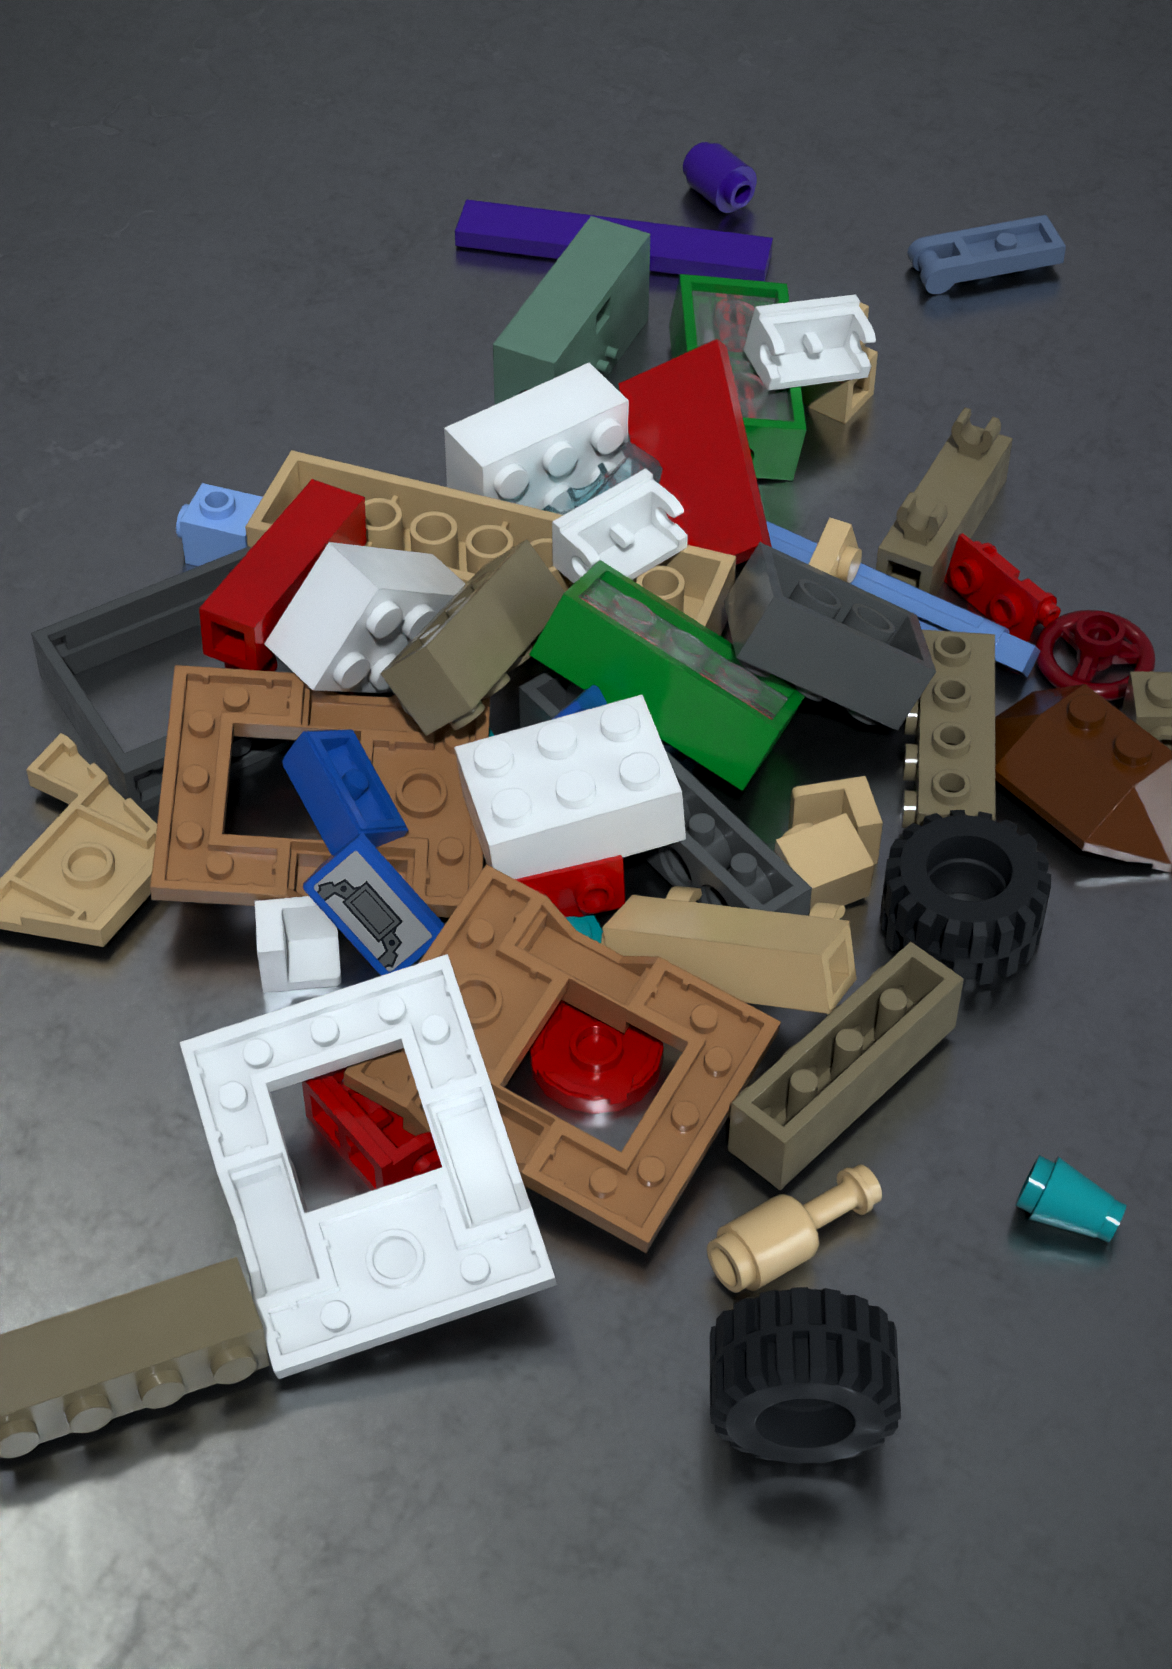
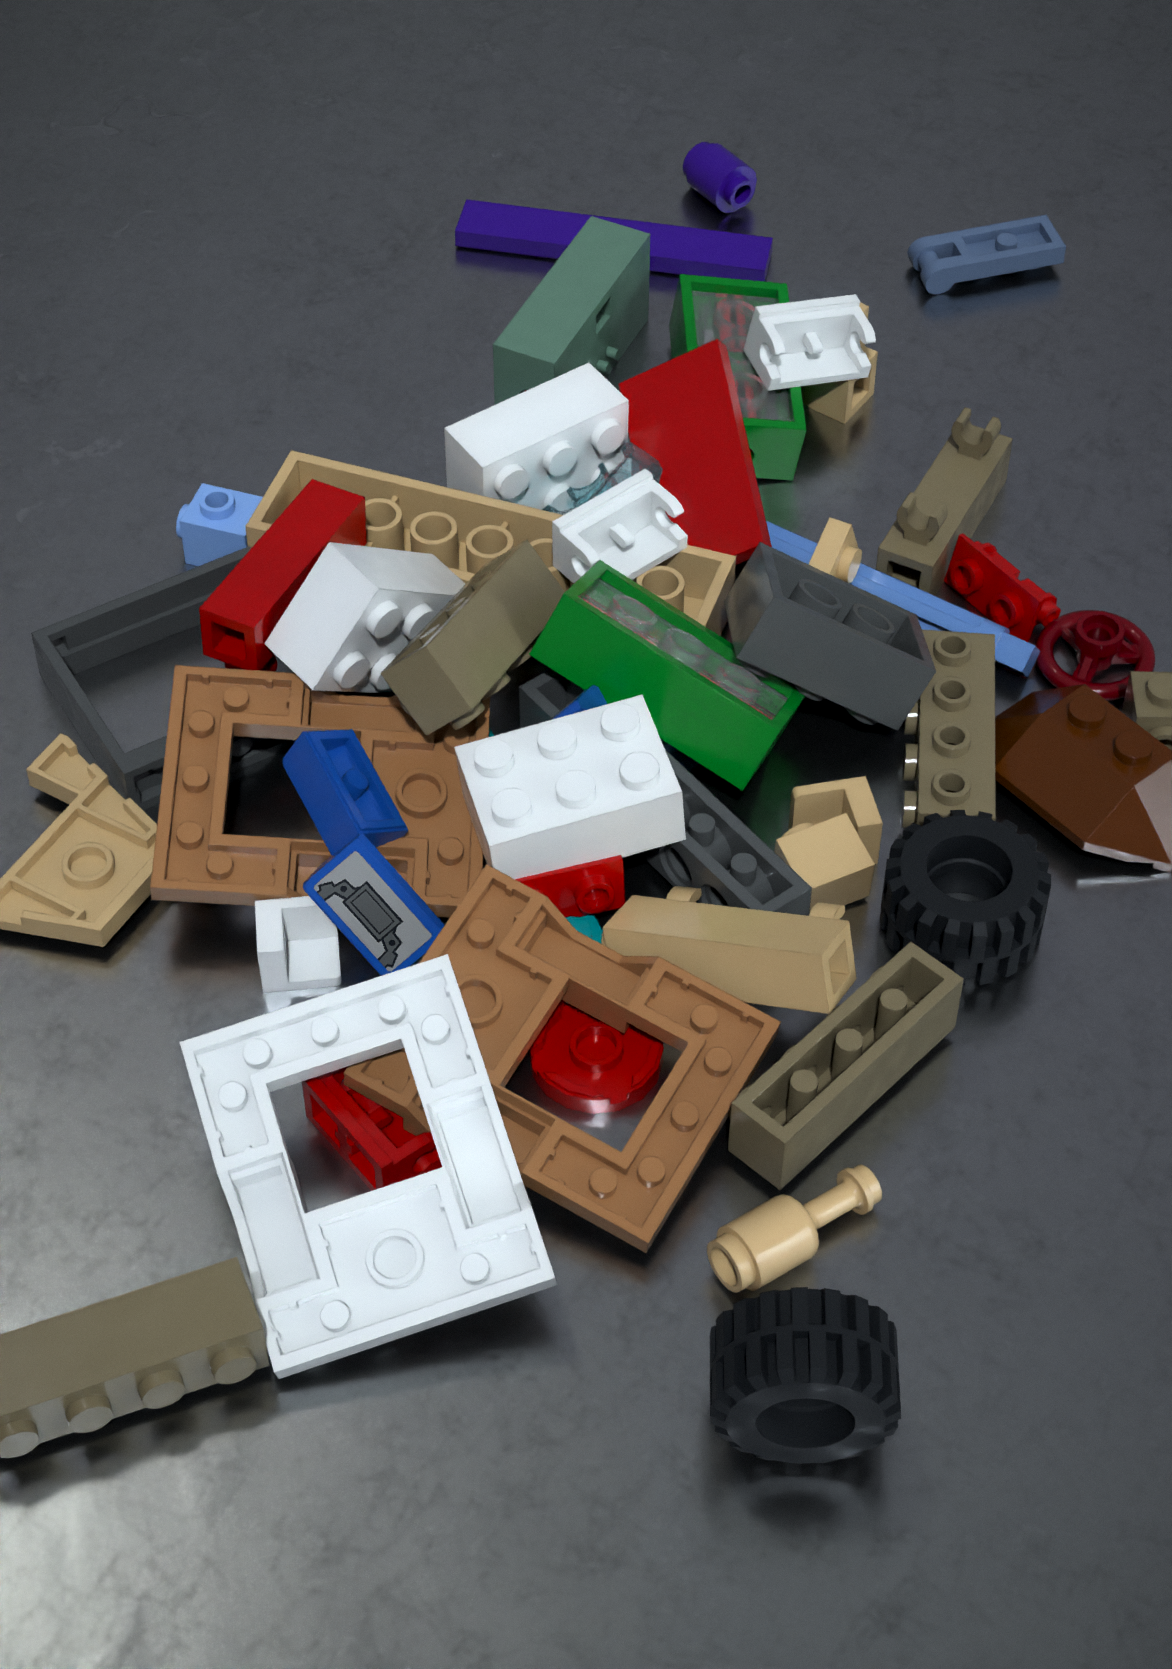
(1069, 1200): teal cone -> none

